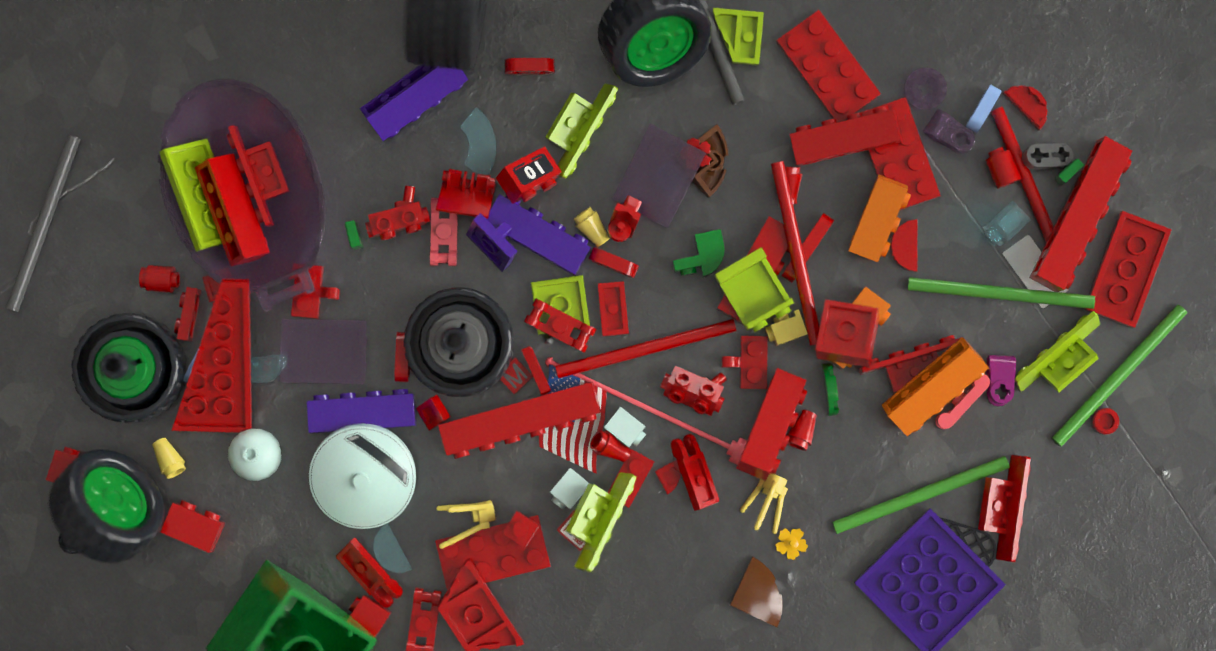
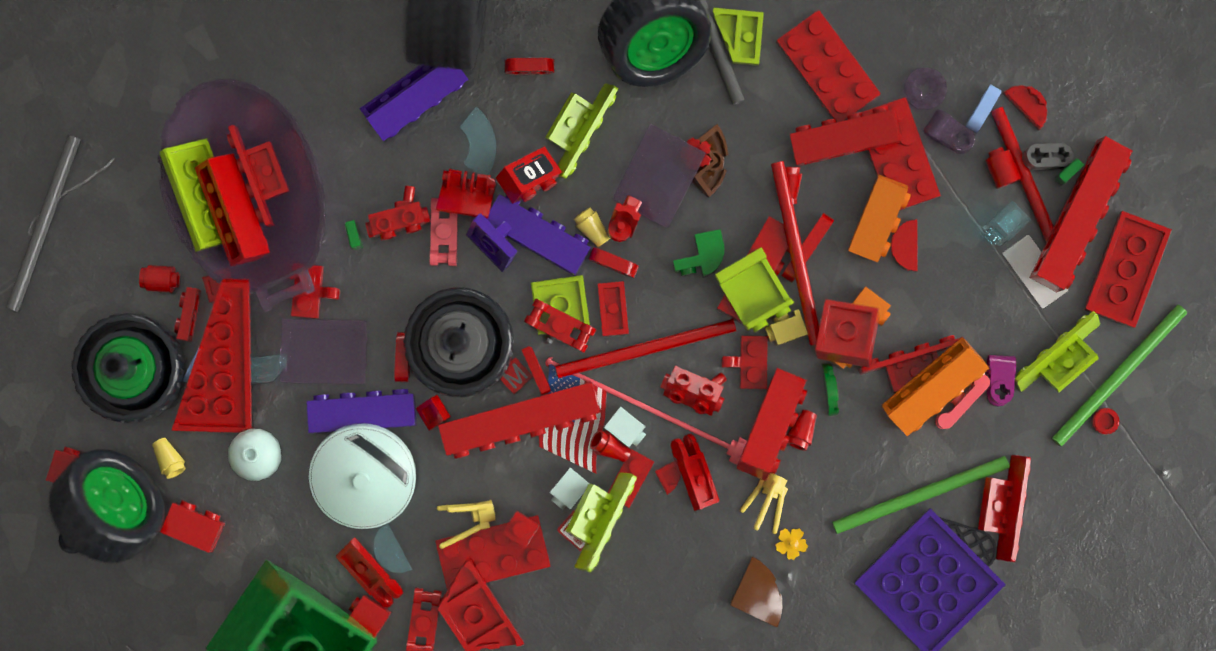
(1001, 293): bright green piece -> none

